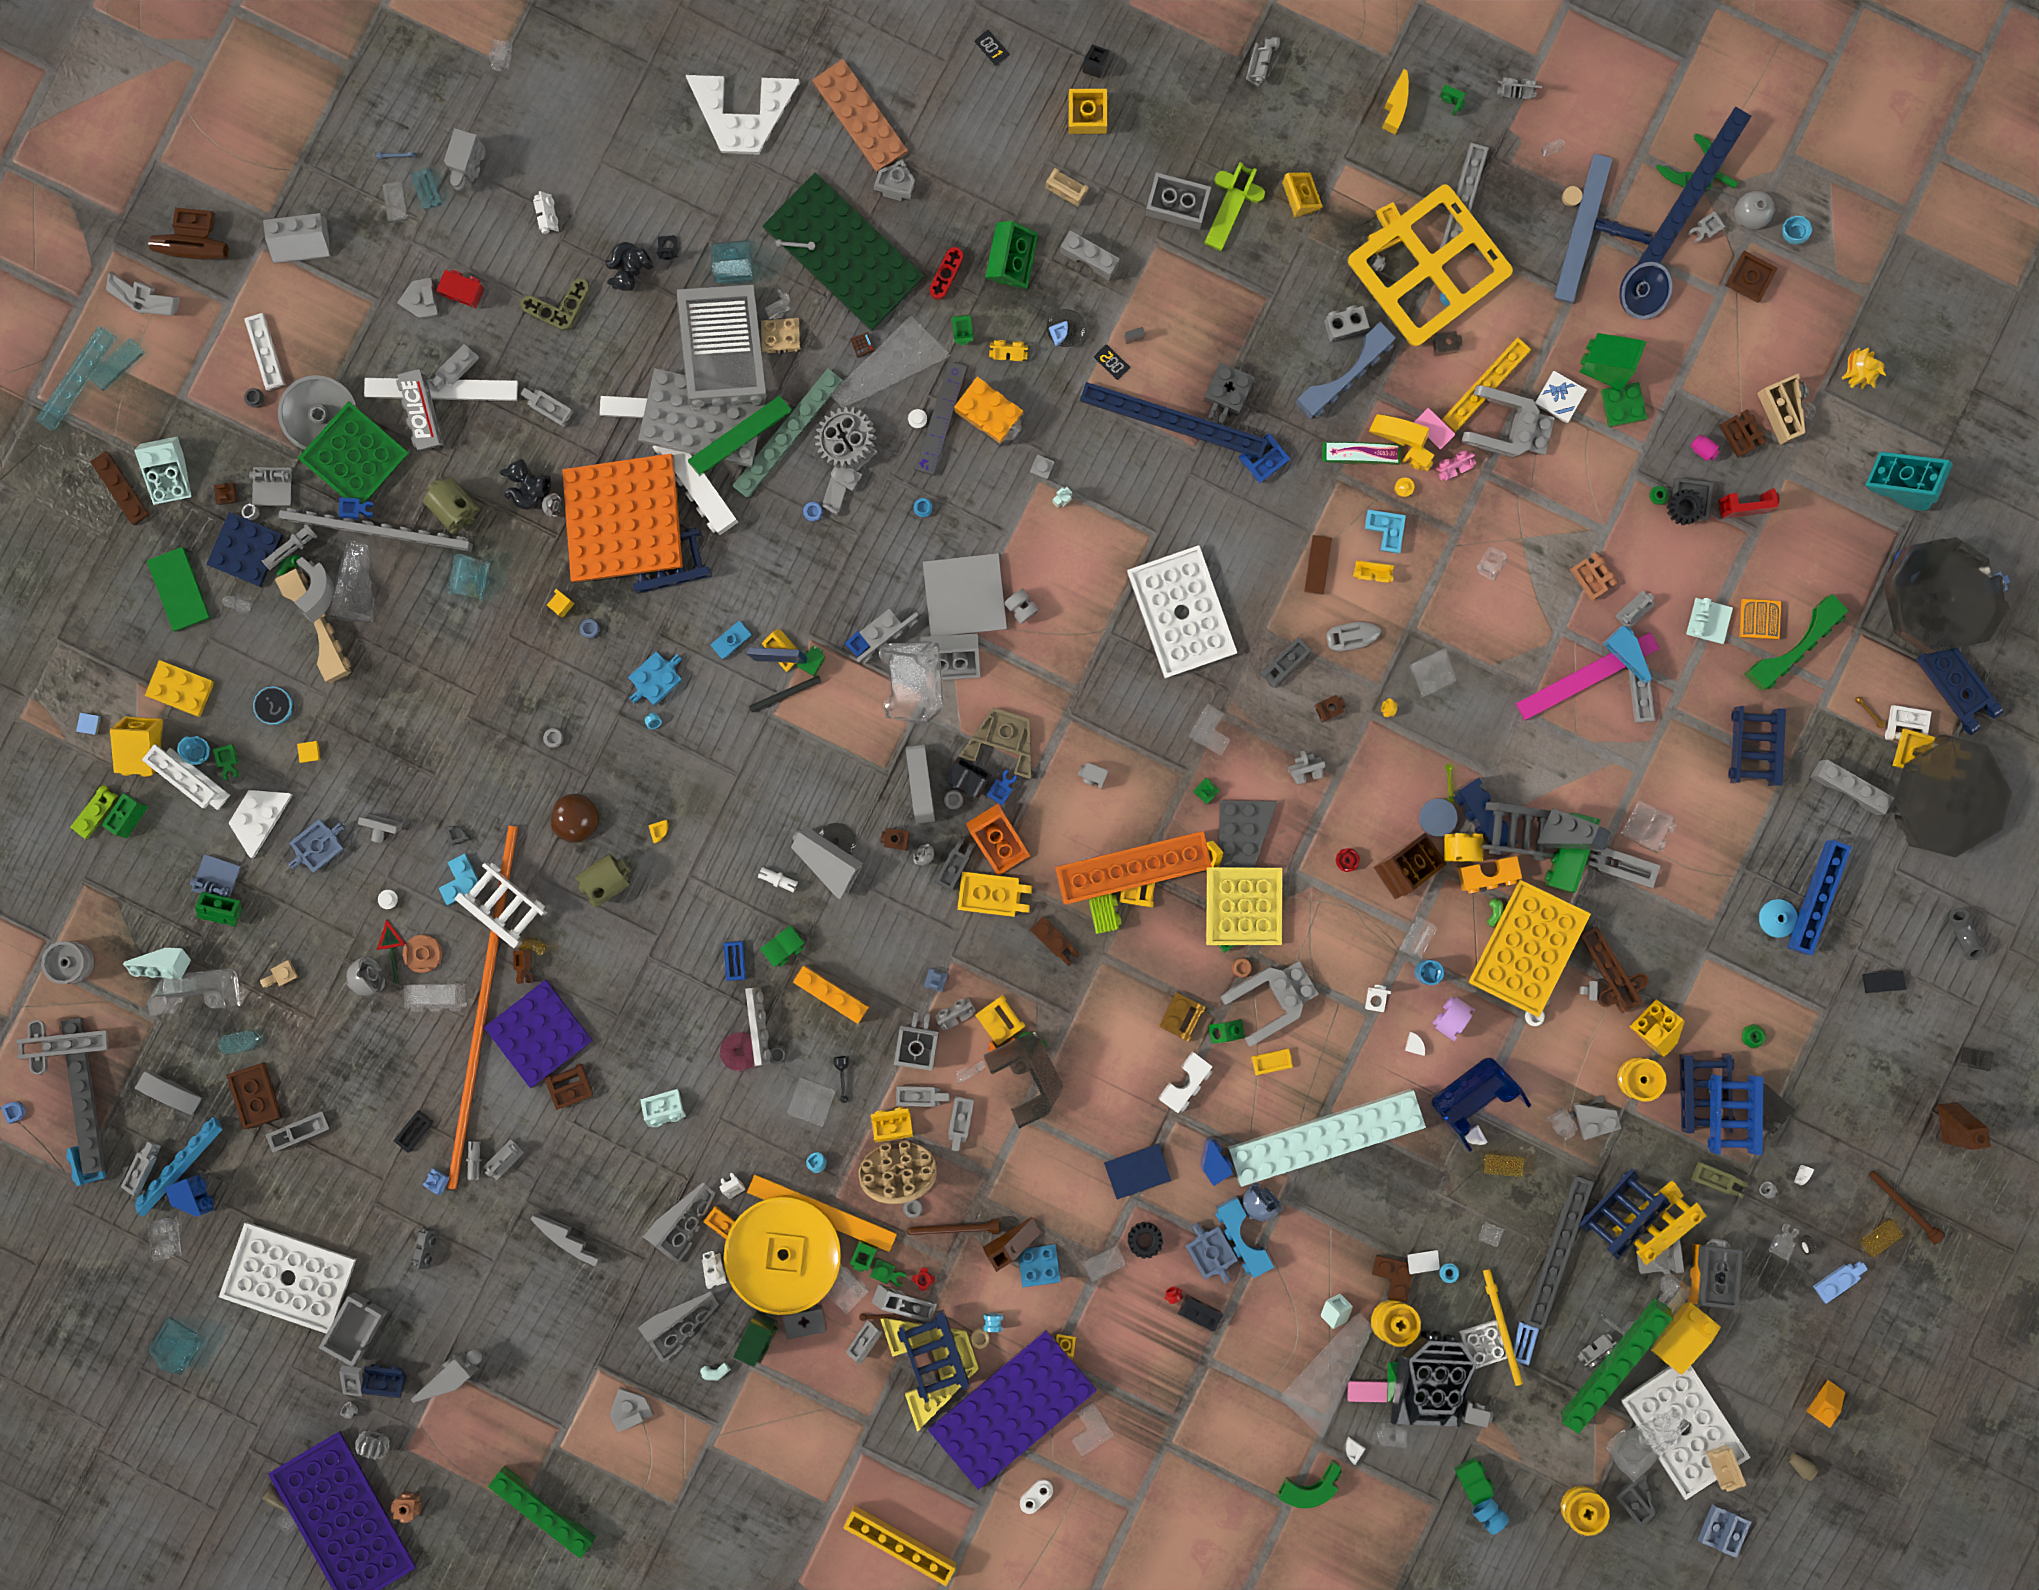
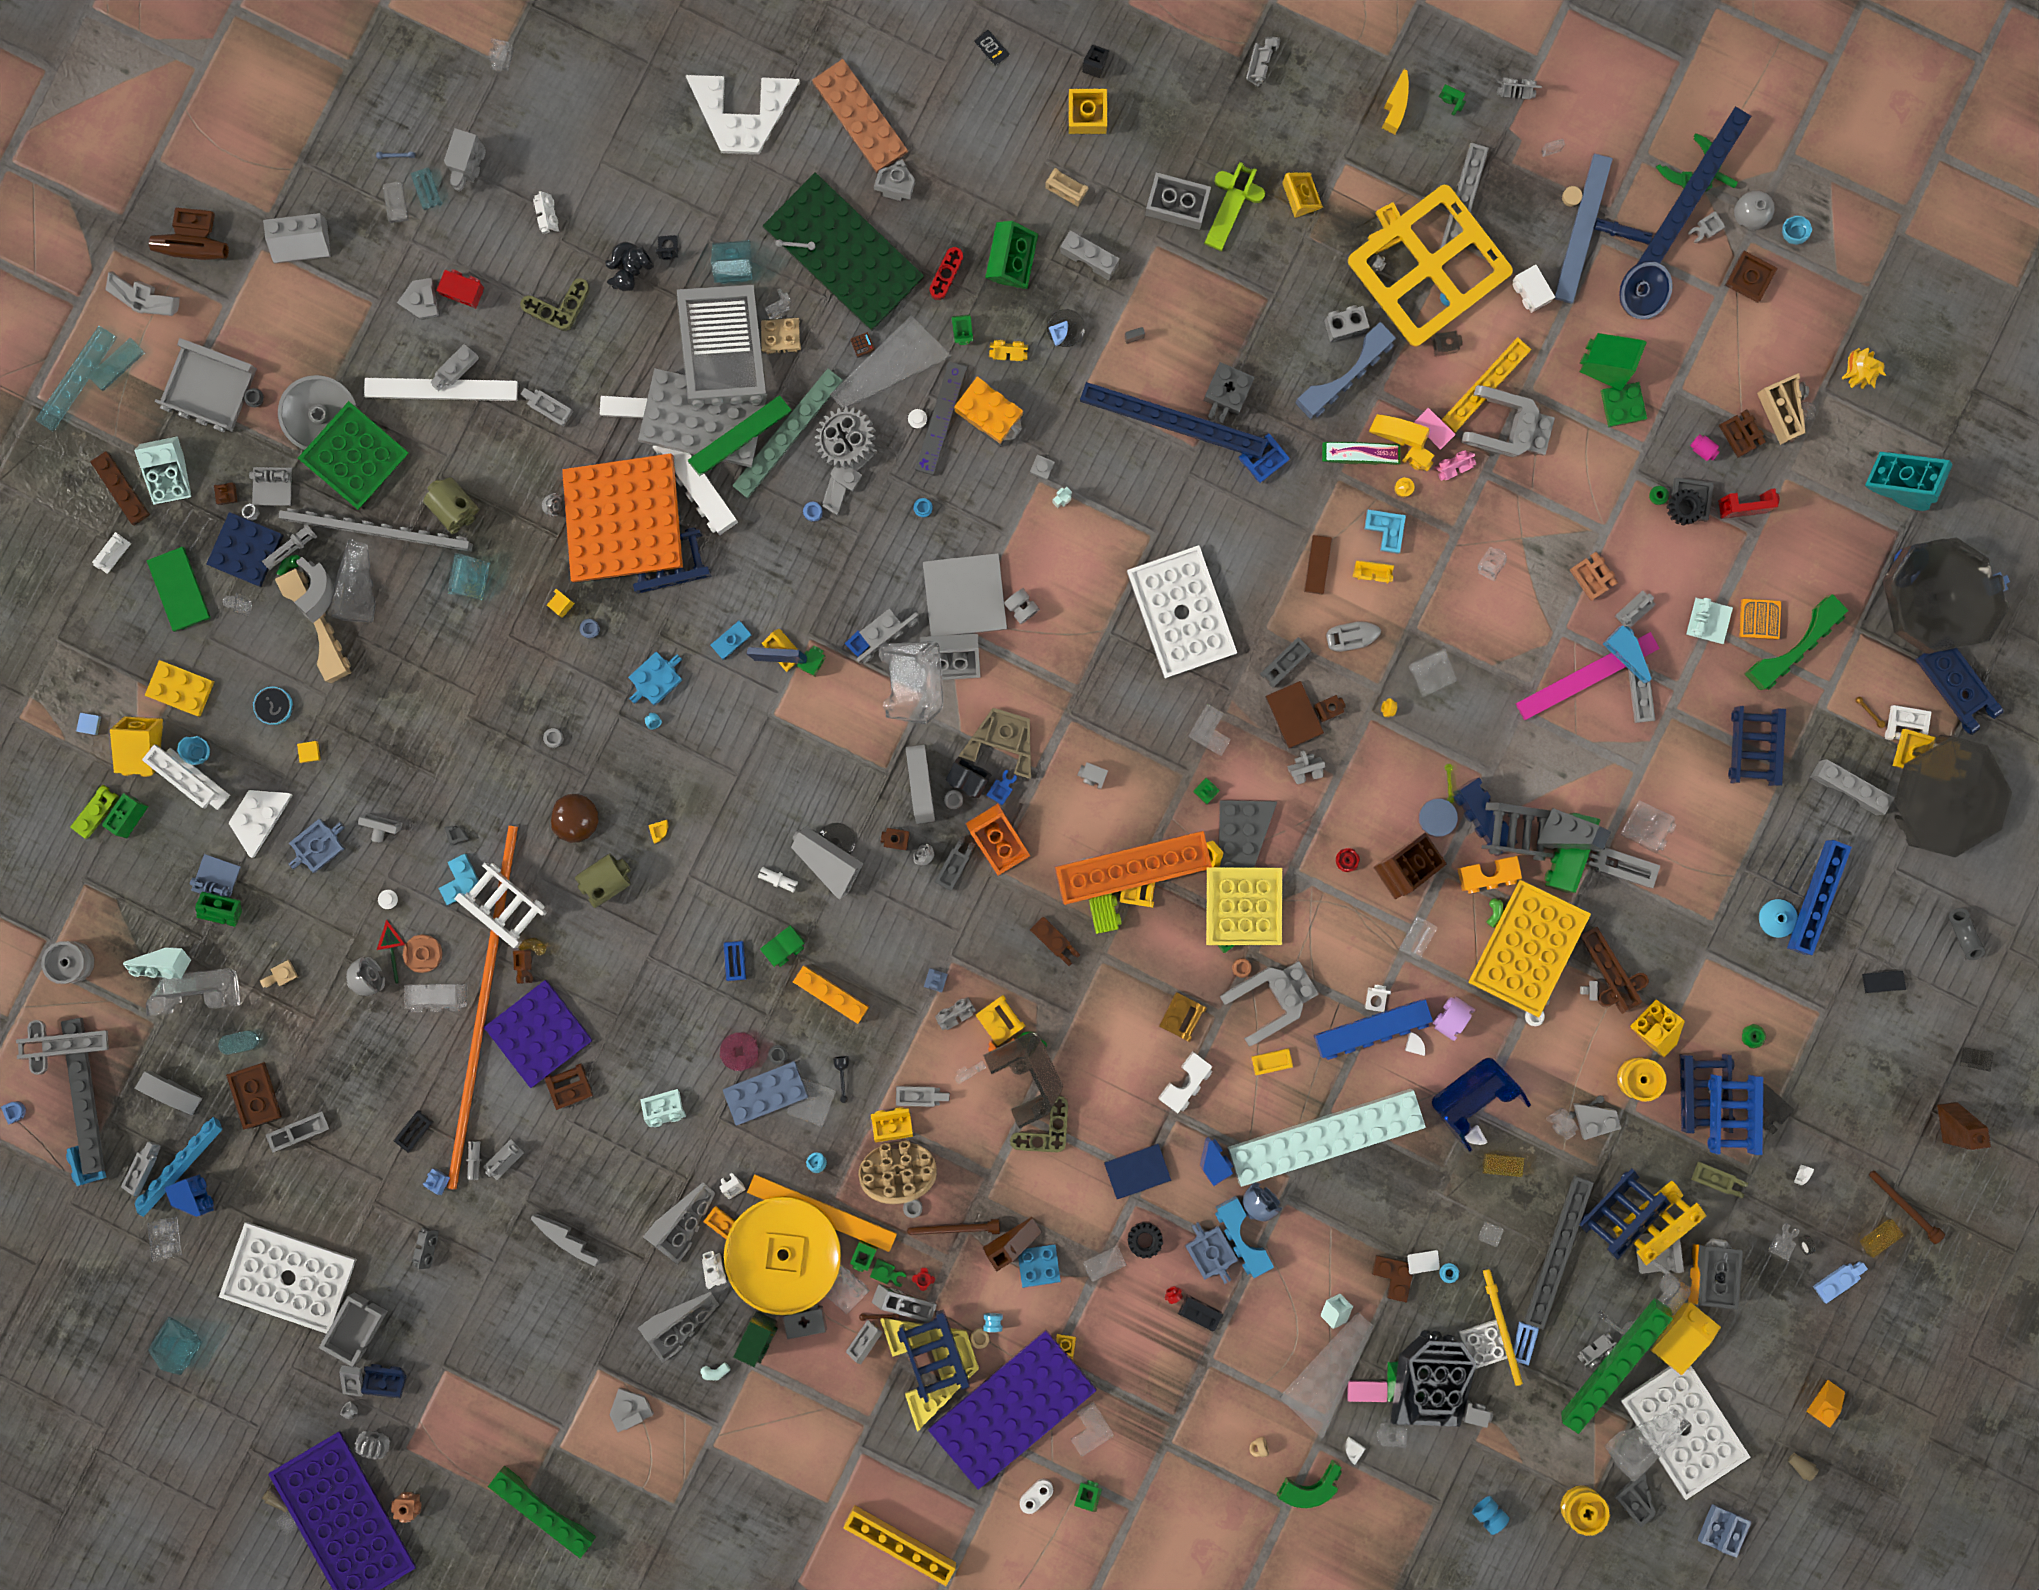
(111, 553): none -> white hinge
(207, 386): none -> light grey panel
(226, 758): green plate -> none
(265, 352): white tile -> none
(351, 508): blue plate -> none
(420, 410): light grey brick -> none
(455, 1373): light grey slope -> none
(531, 488): black animal -> none
(757, 1026): light grey plate -> none
(765, 1093): none -> sand blue plate
(784, 694): pearl dark grey bar -> none
(909, 1036): light grey hinge -> none
(960, 1121): light grey hinge -> none
(991, 894): yellow tile -> none
(1047, 1137): none -> olive beam
(1082, 1500): none -> green brick
(1112, 362): black sticker -> none
(1229, 1031): green bracket -> none
(1263, 1450): none -> tan tile
(1294, 714): none -> reddish brown tile
(1373, 1028): none -> blue brick
(1395, 1323): yellow wheel -> none
(1429, 972): dark azure wheel -> none
(1463, 847): yellow brick -> none
(1474, 1482): green brick -> none
(1533, 289): none -> white brick
(1560, 397): white tile -> none
(1726, 1468): tan hinge -> none
(1768, 1186): light grey hinge -> none

